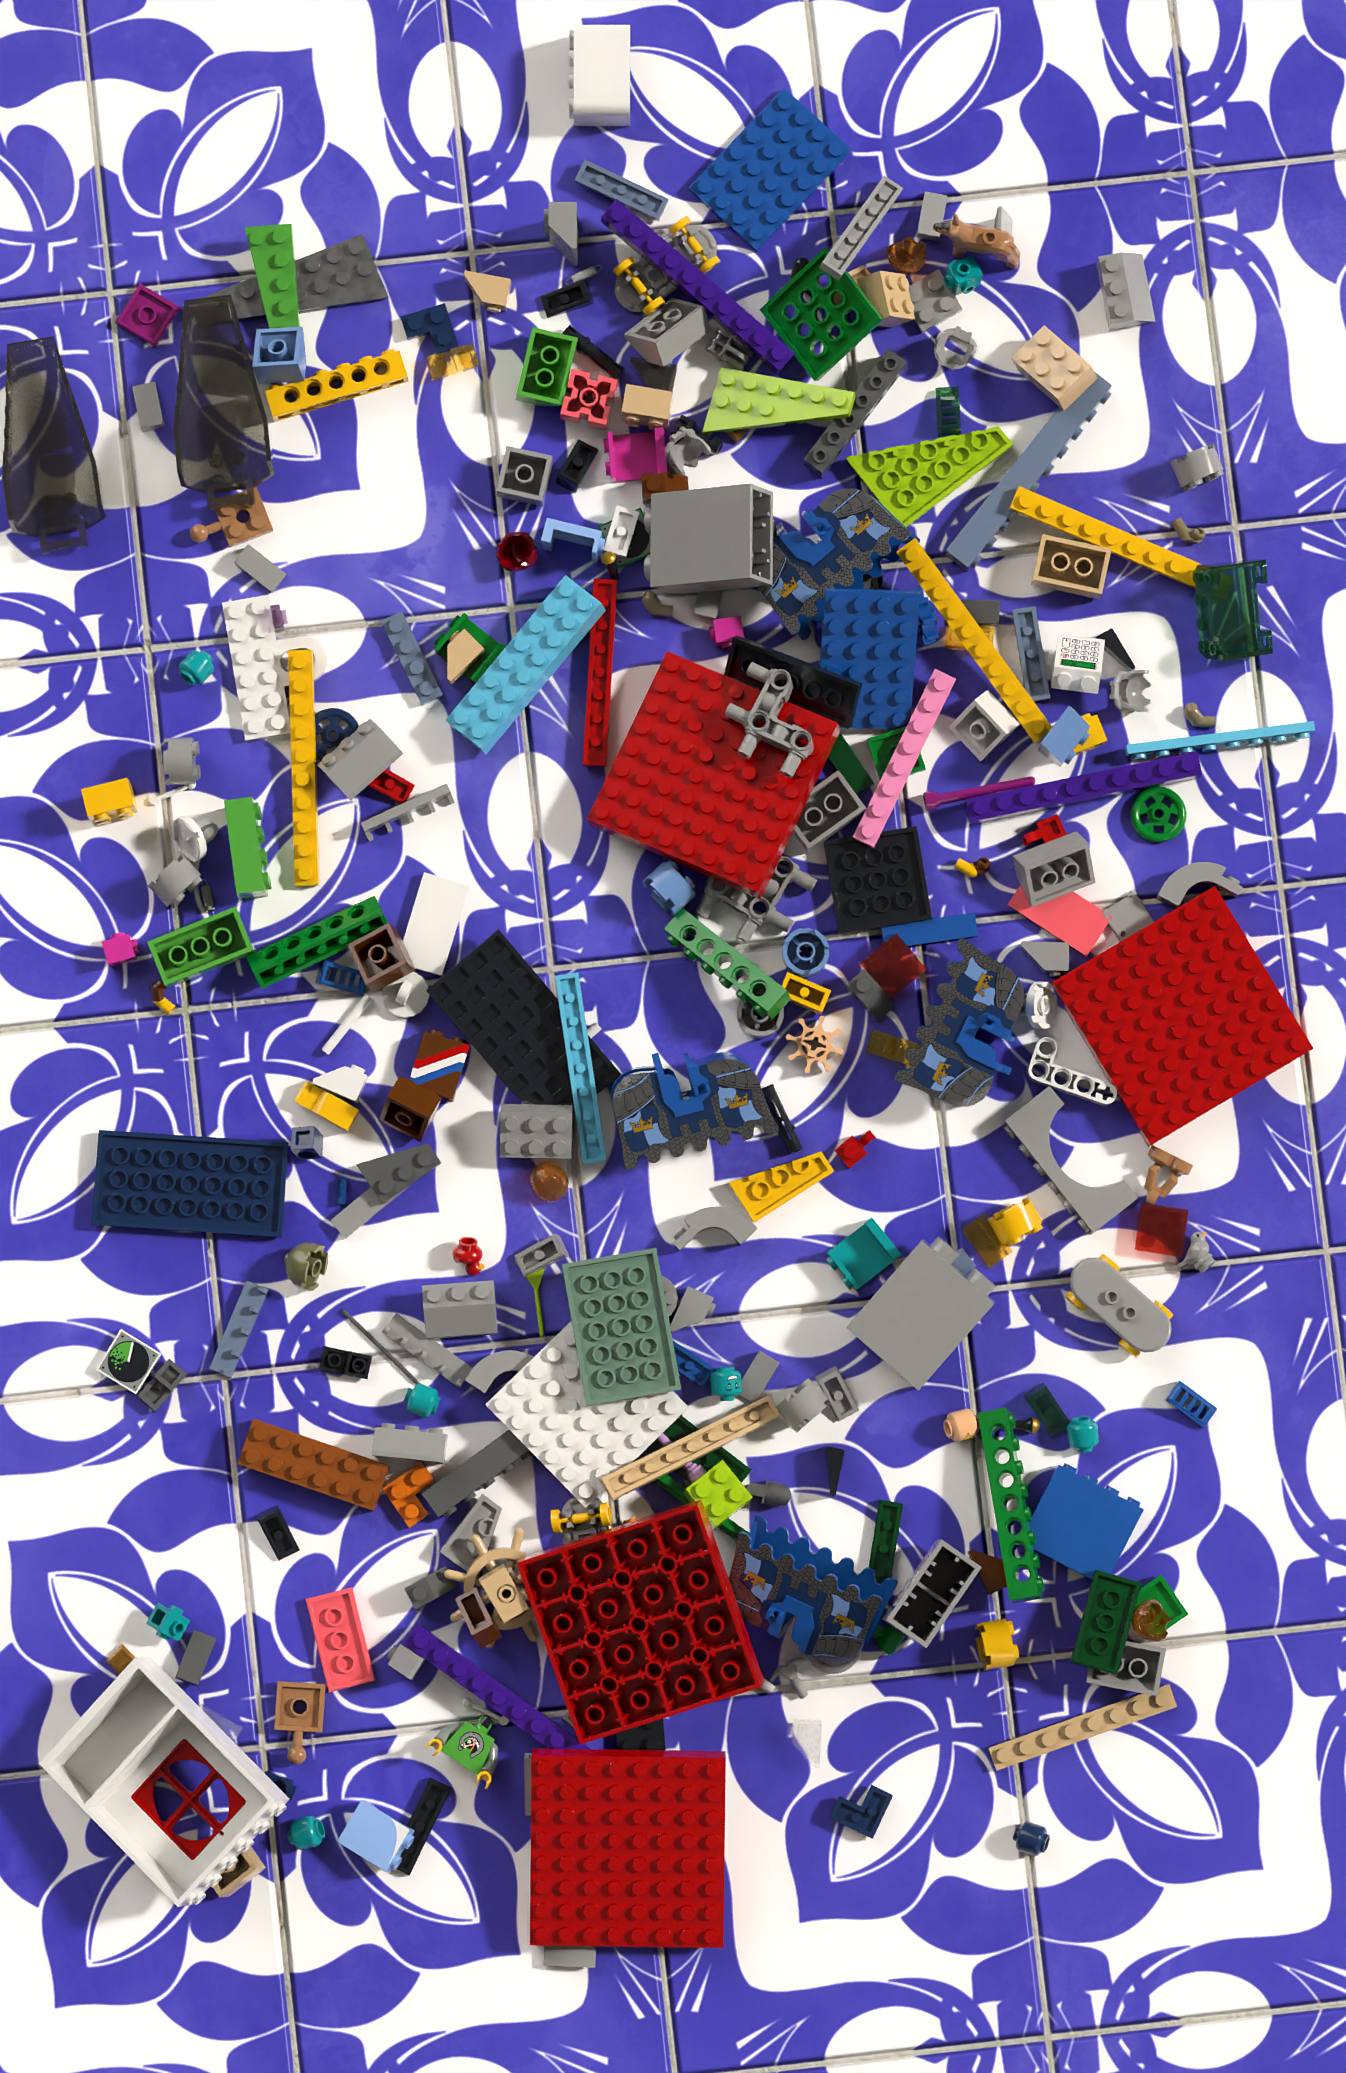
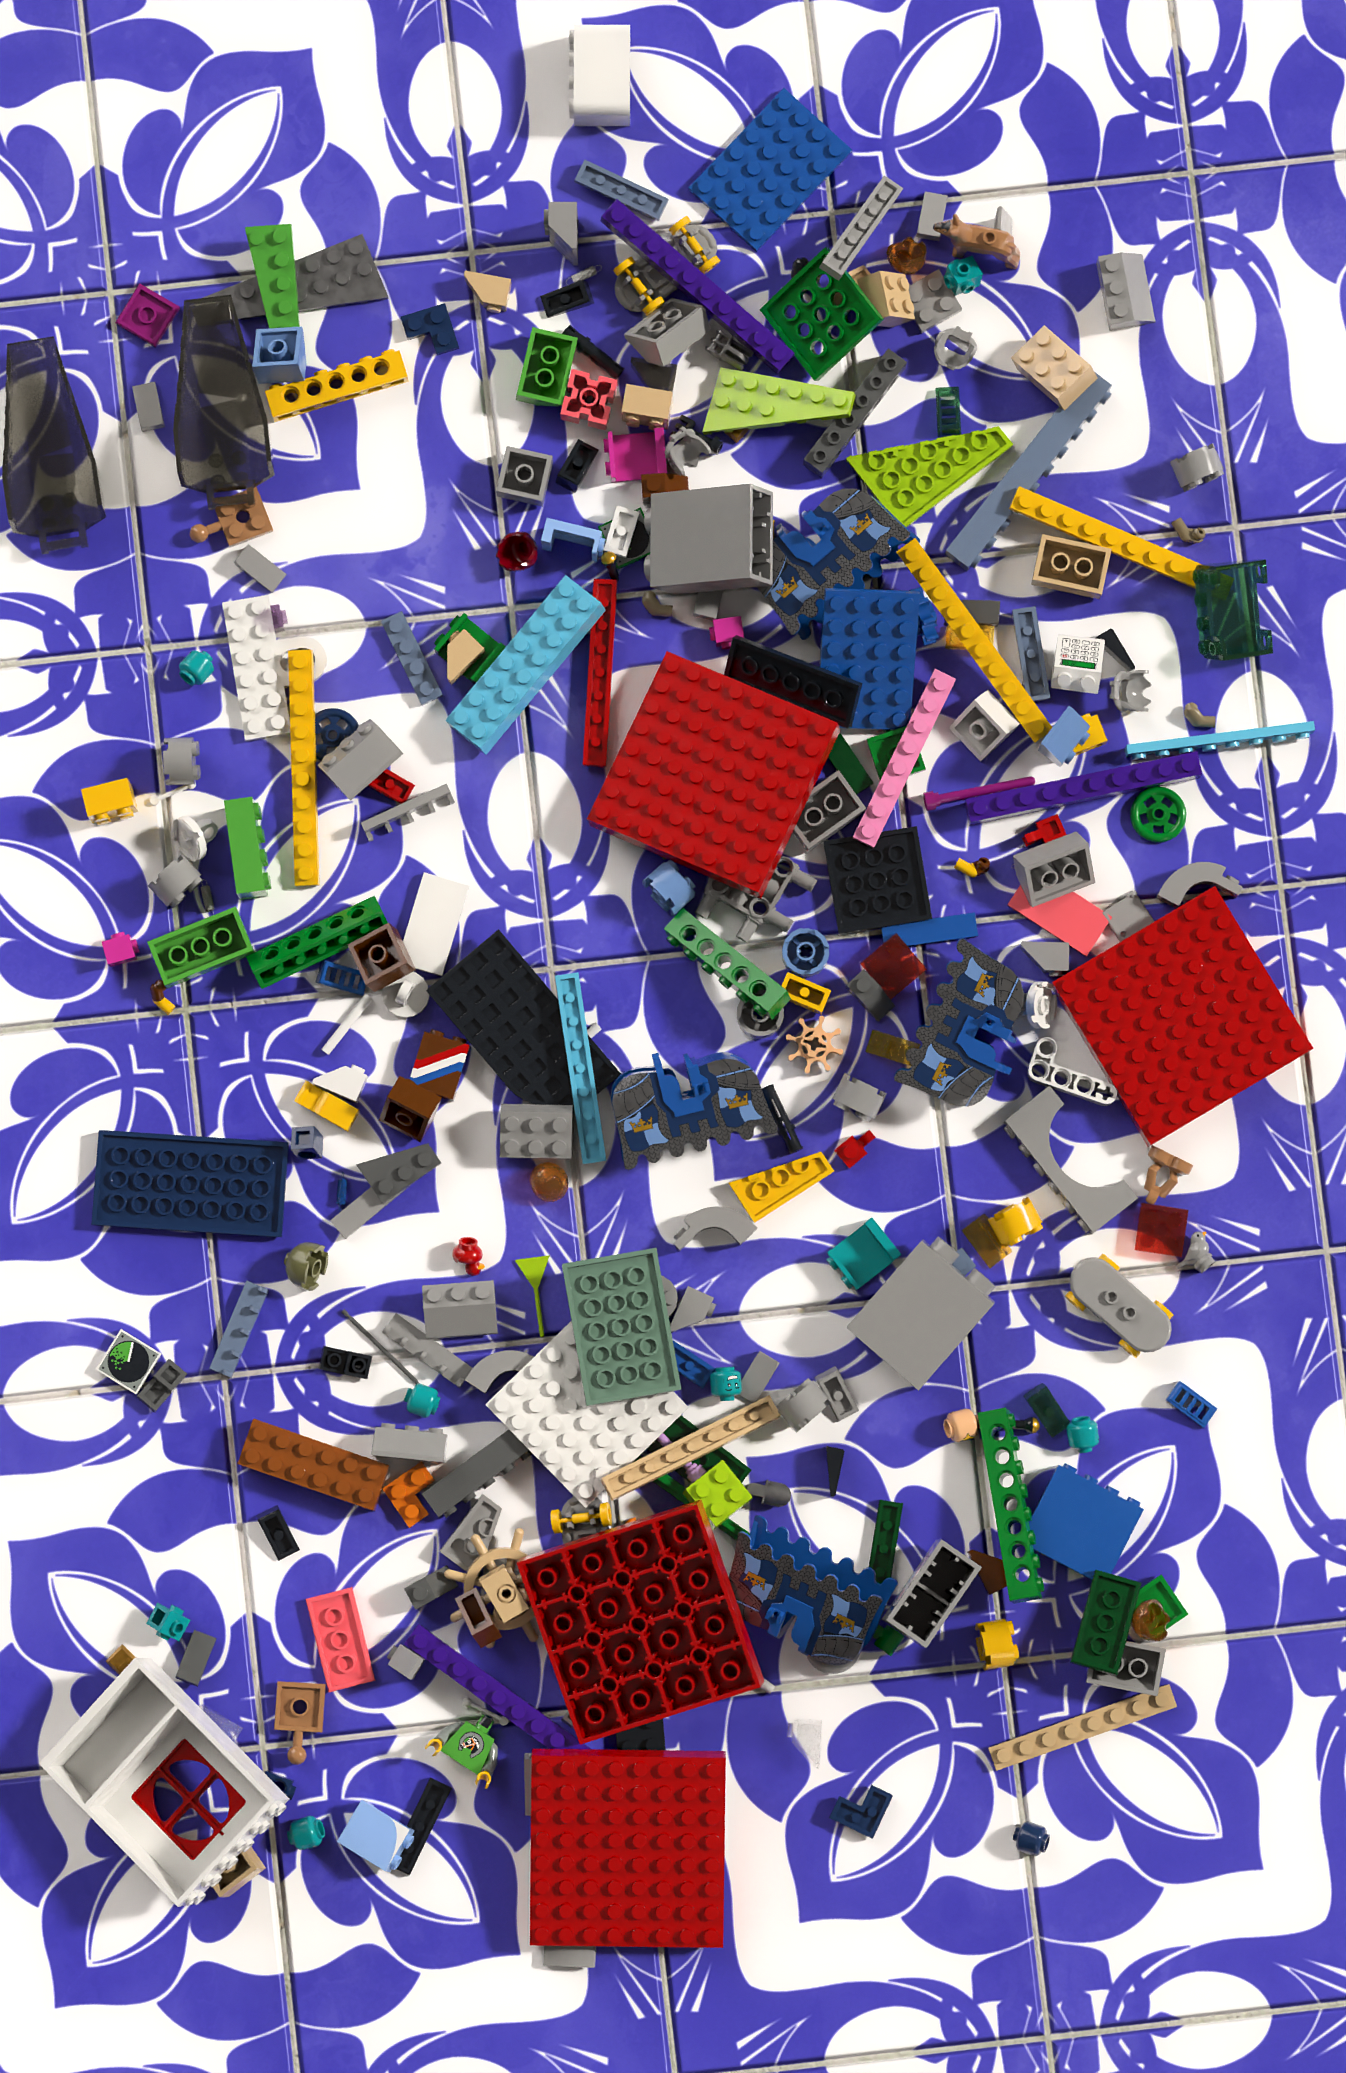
(452, 362): clear yellow slope -> none
(541, 1255): light grey slope -> none
(774, 731): light grey pin -> none
(789, 1672): light grey plant -> none
(859, 1097): none -> light grey brick

